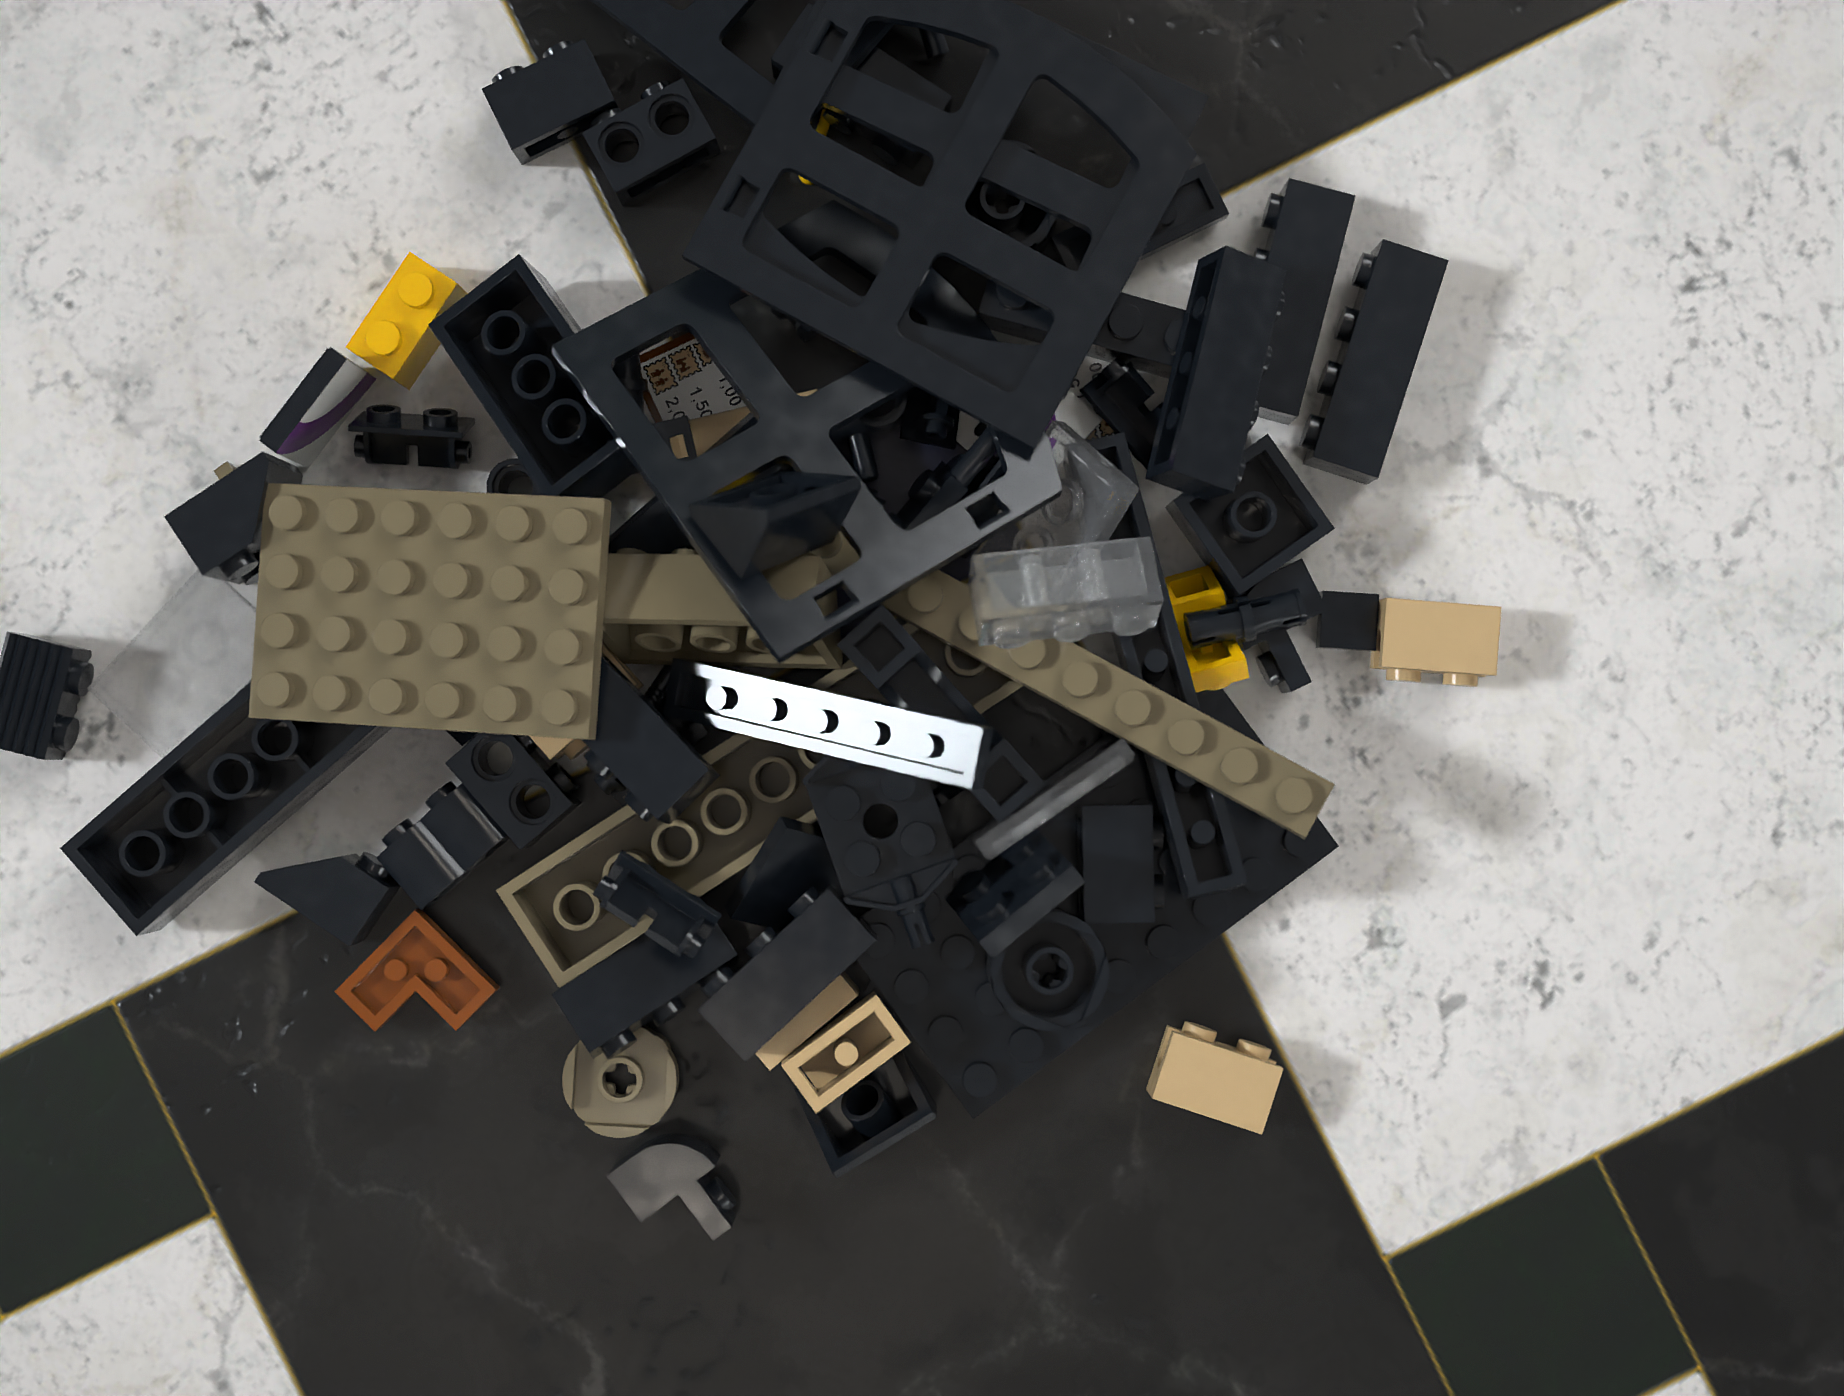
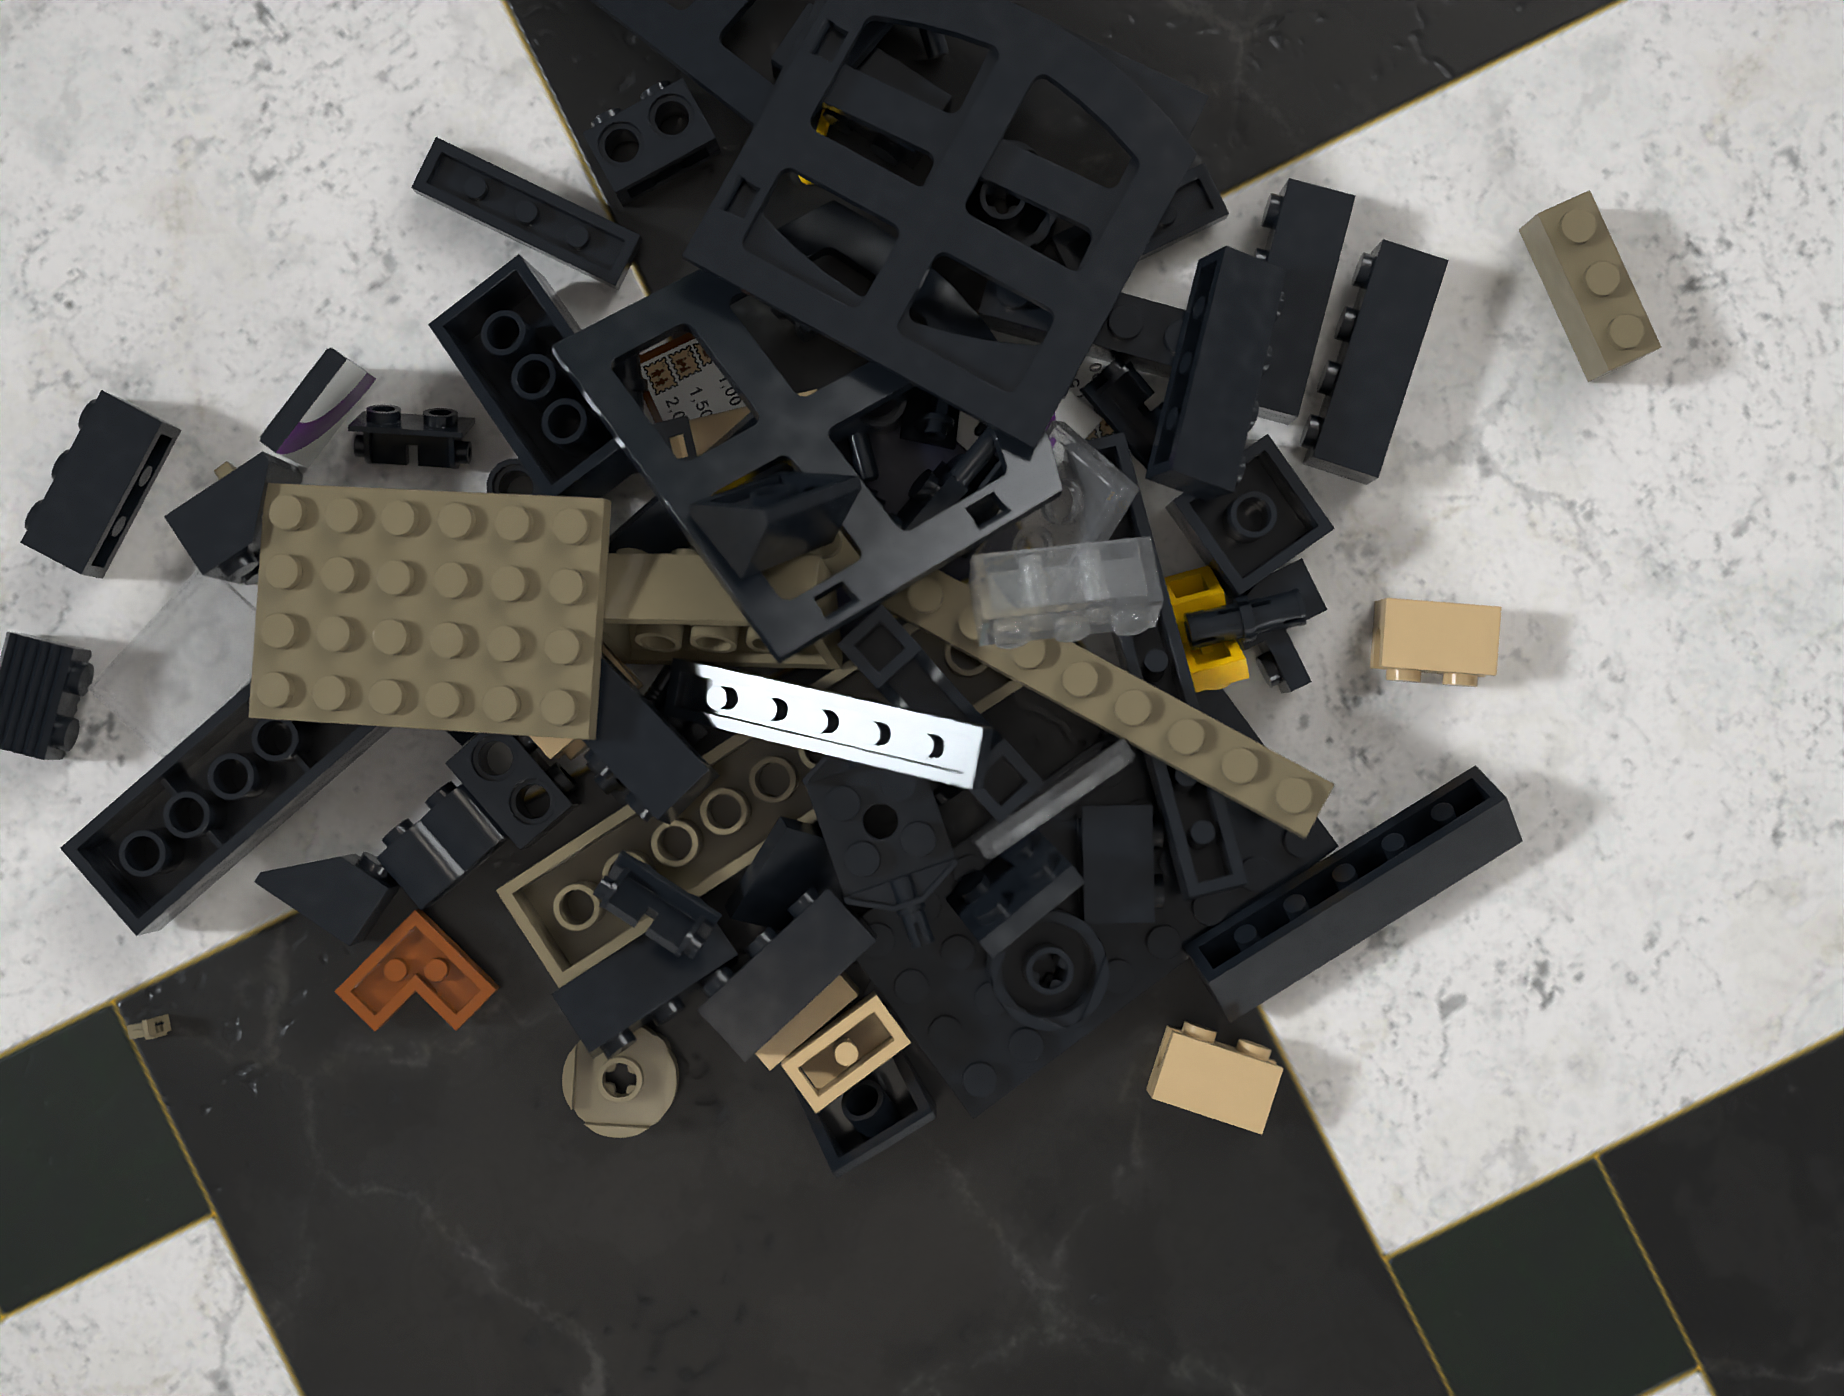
(99, 485): none -> black brick
(150, 1028): none -> dark tan piece
(396, 328): yellow brick -> none
(527, 213): none -> black plate
(549, 99): black brick -> none
(674, 1167): brick -> none
(1348, 621): black tile -> none
(1354, 892): none -> black brick
(1589, 286): none -> dark tan brick

